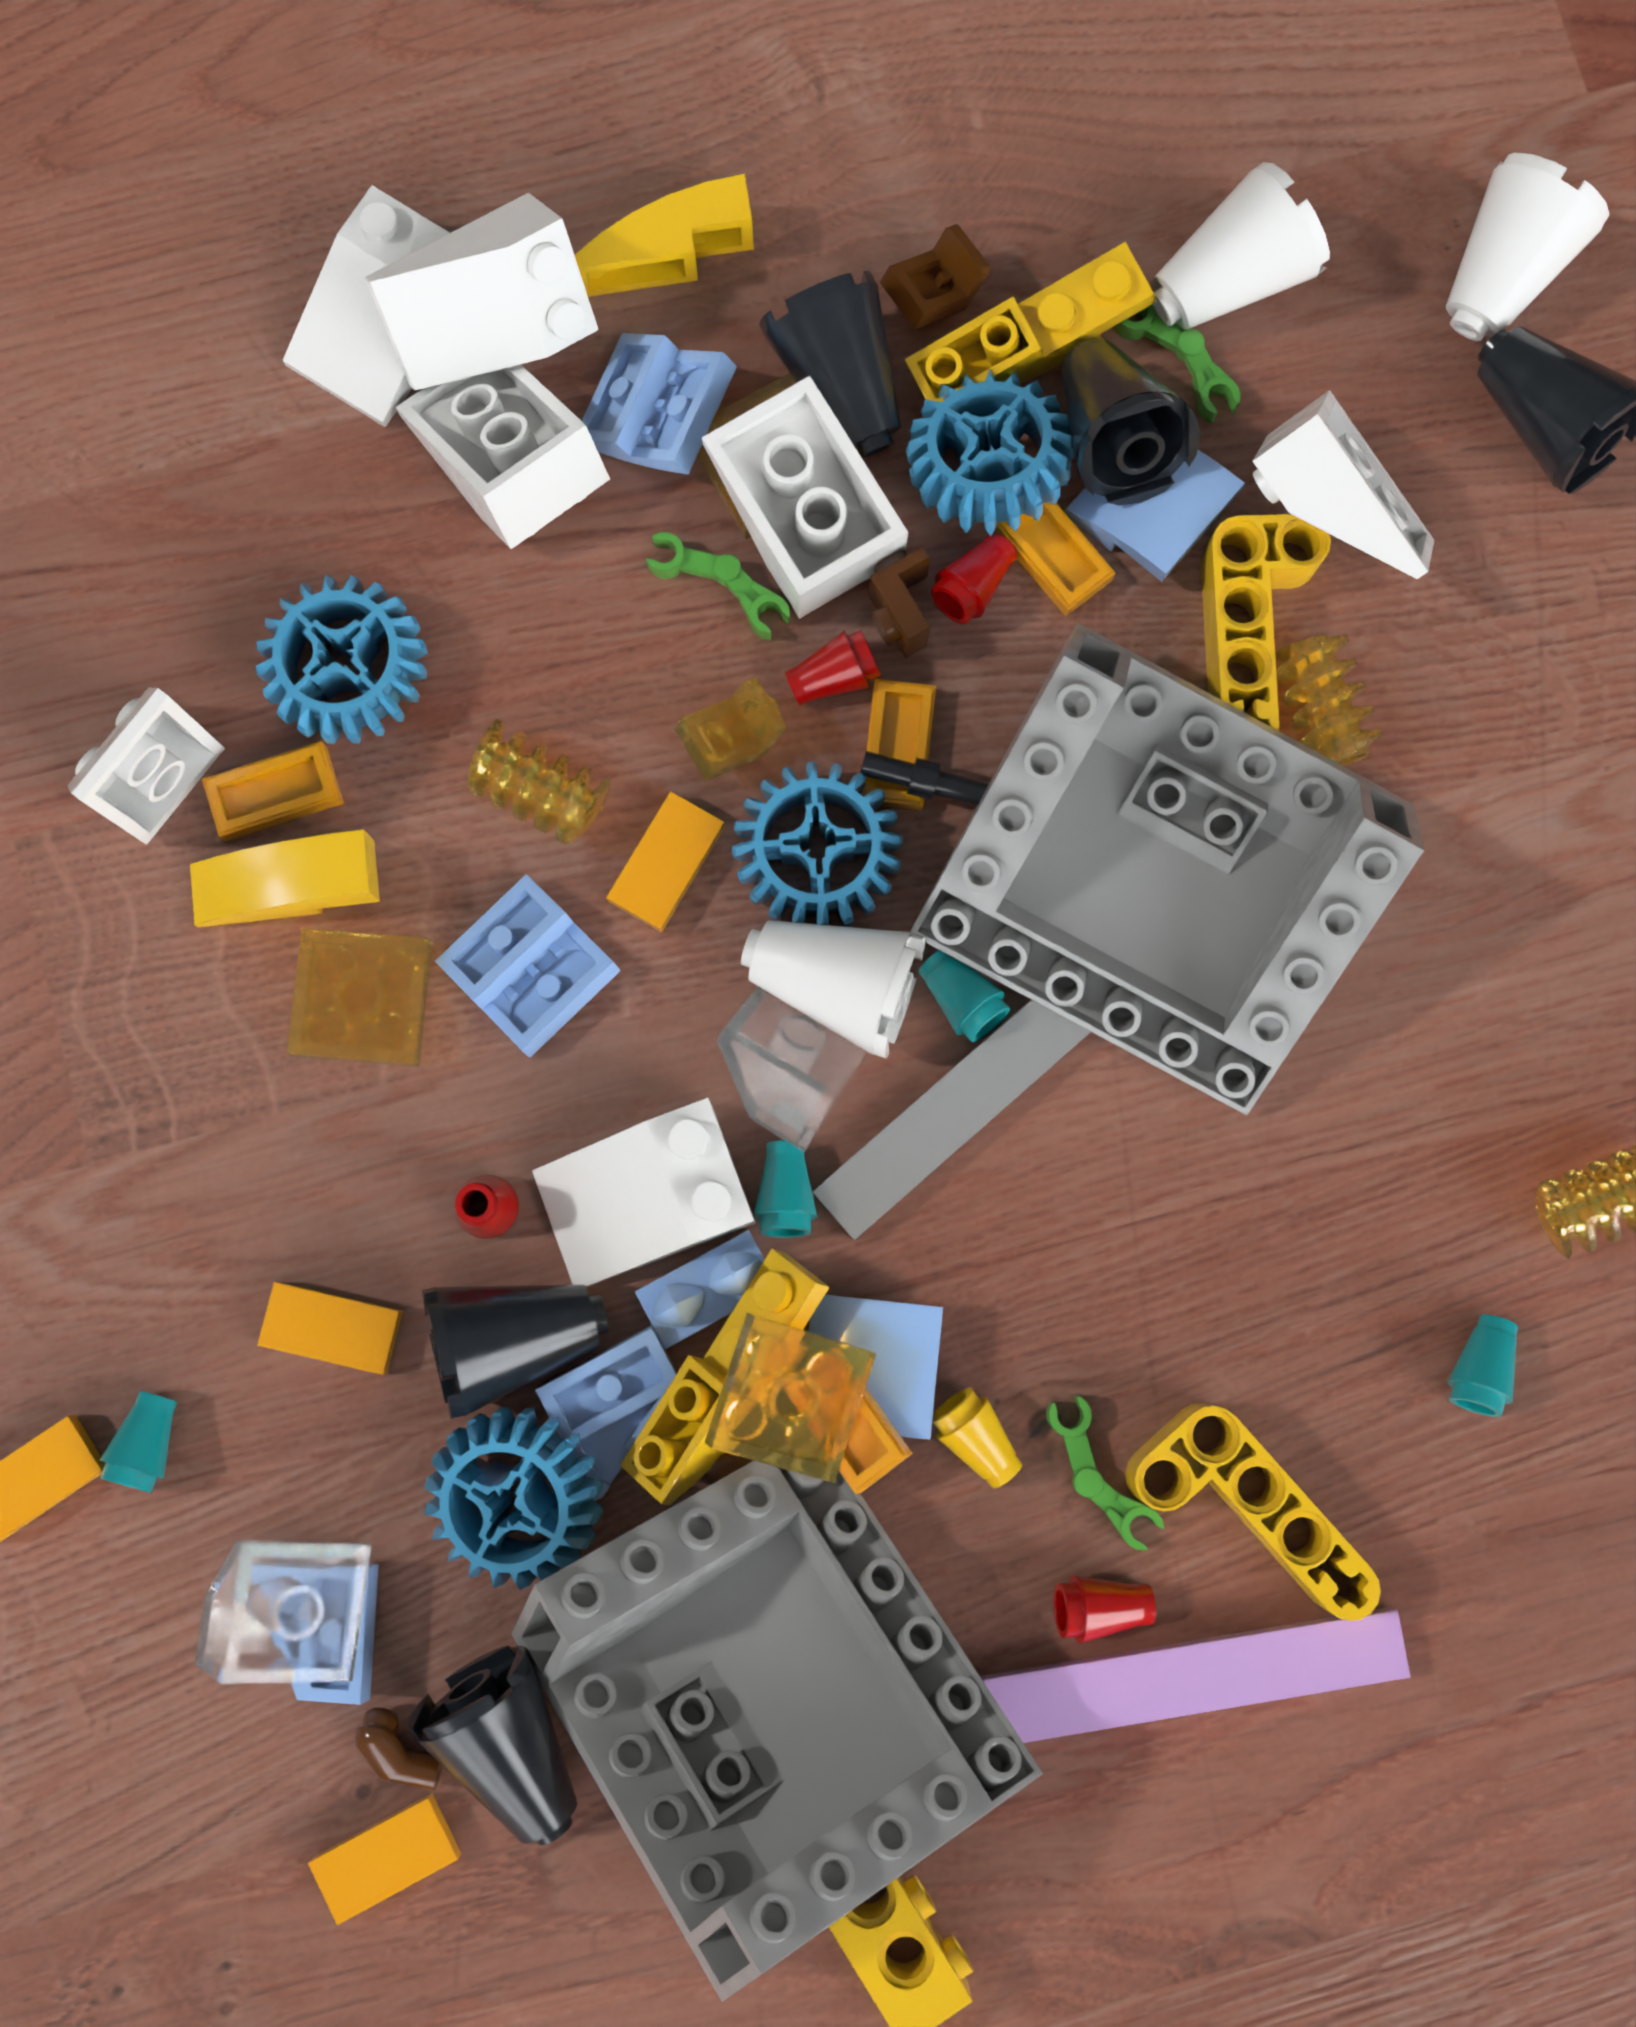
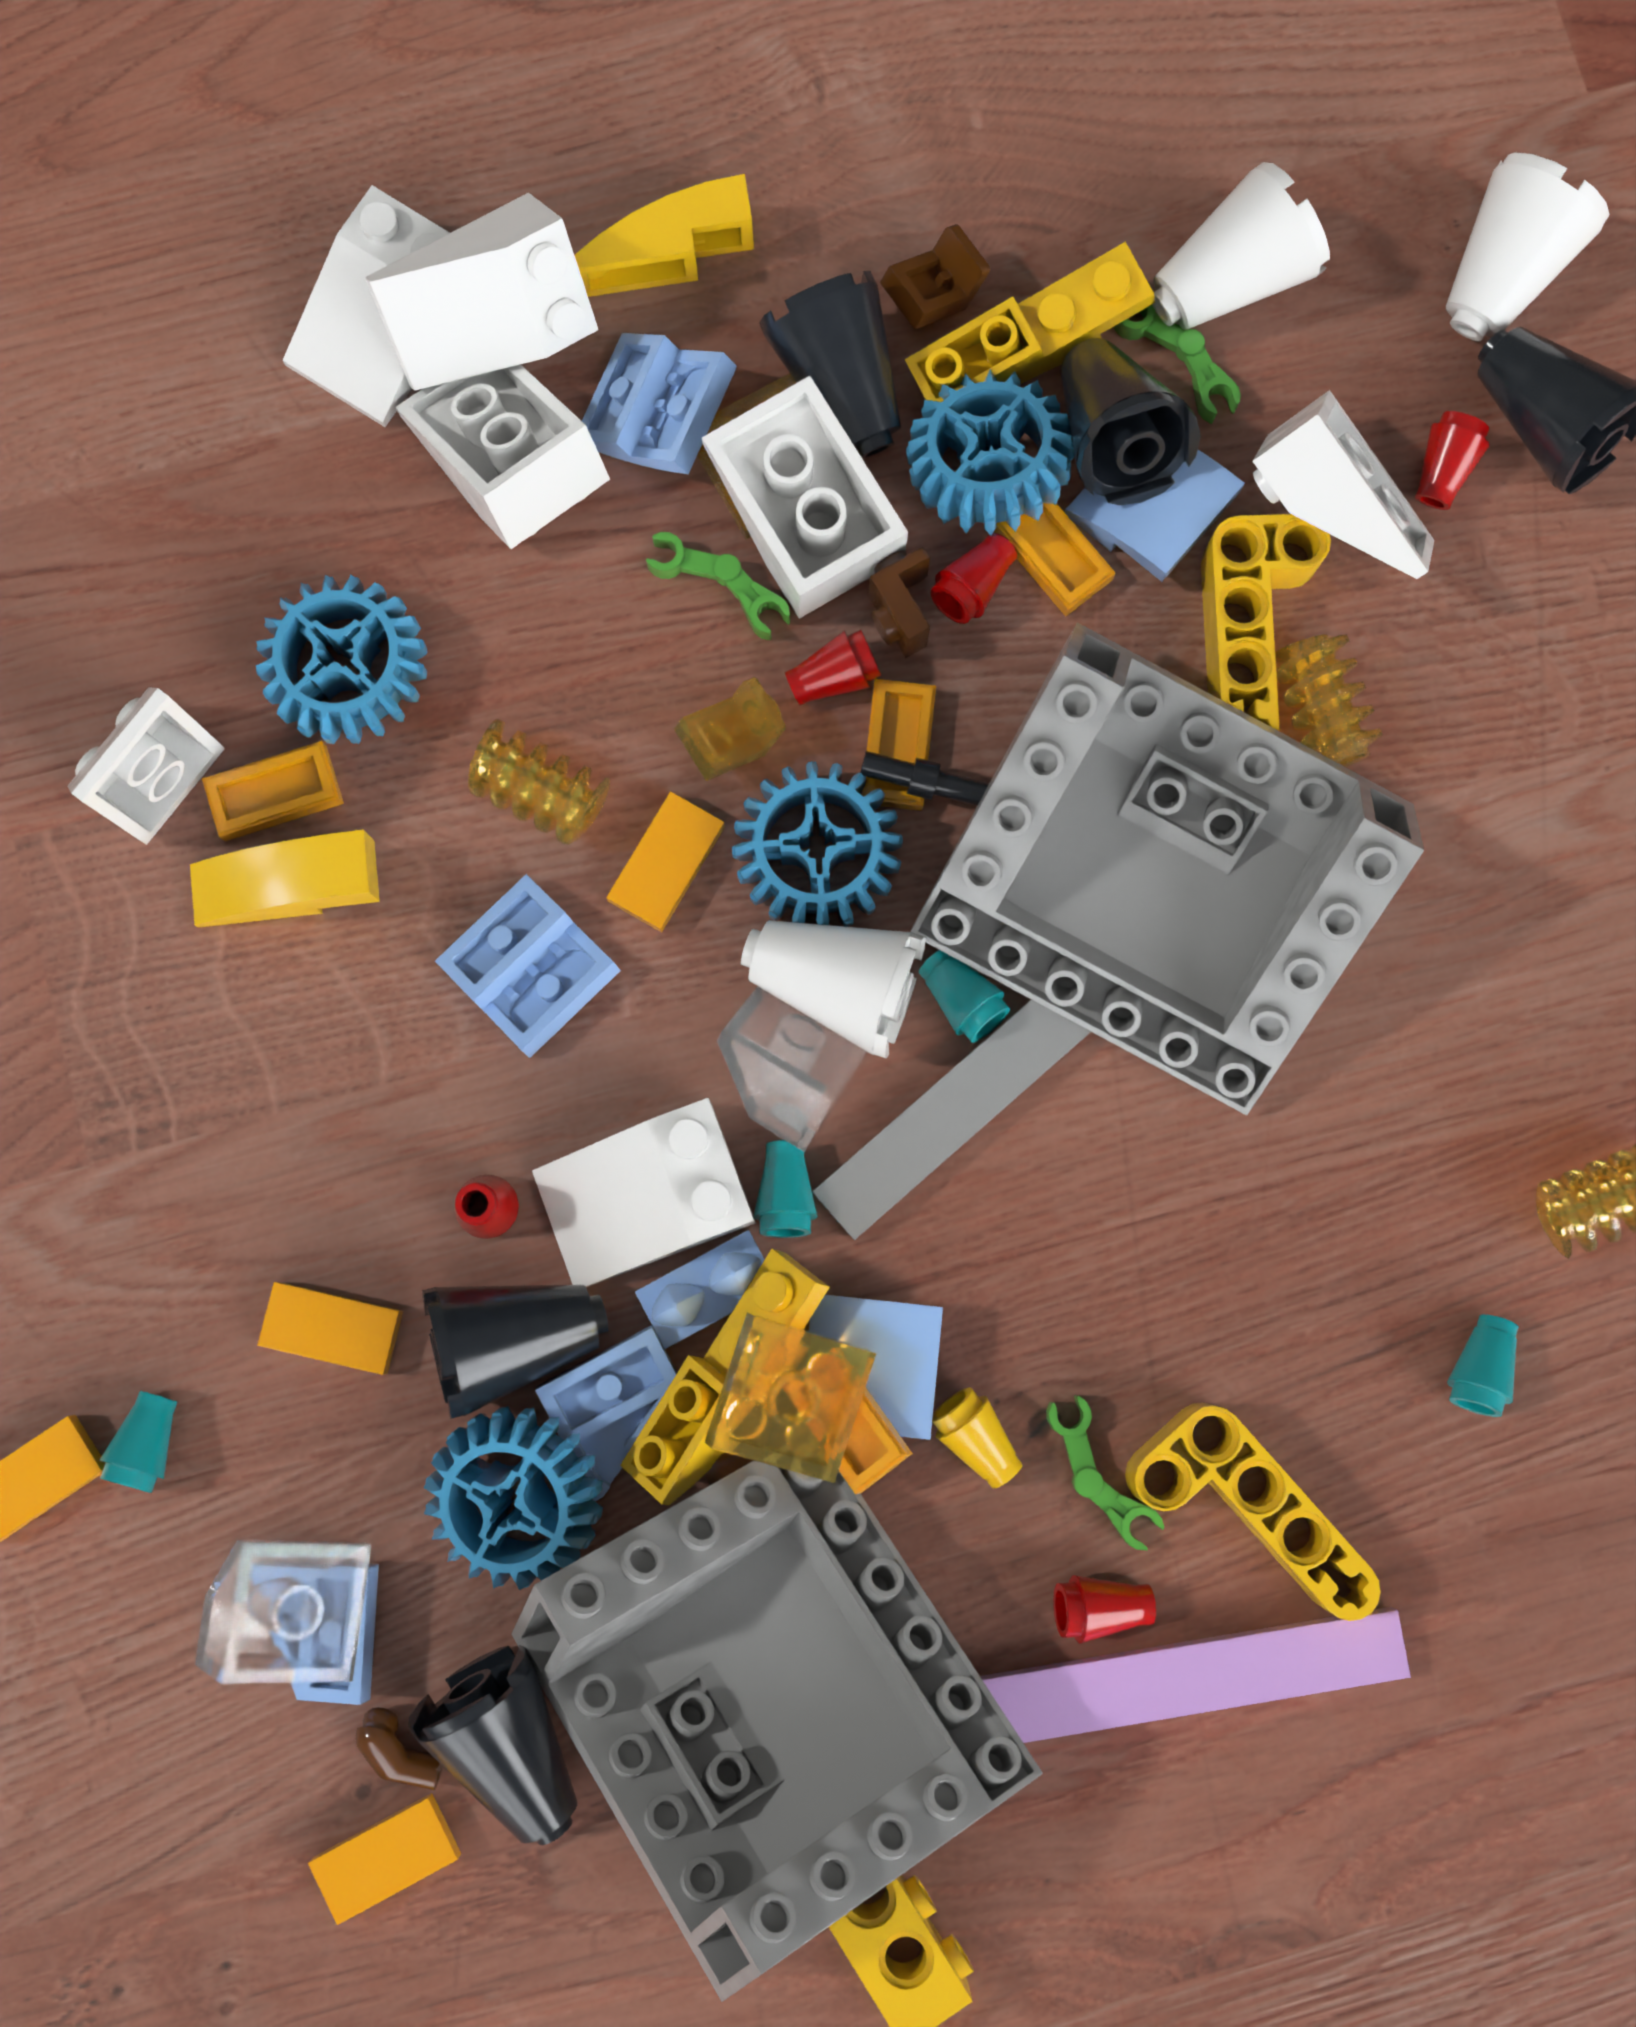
(360, 997): clear yellow plate -> none
(1450, 457): none -> red cone

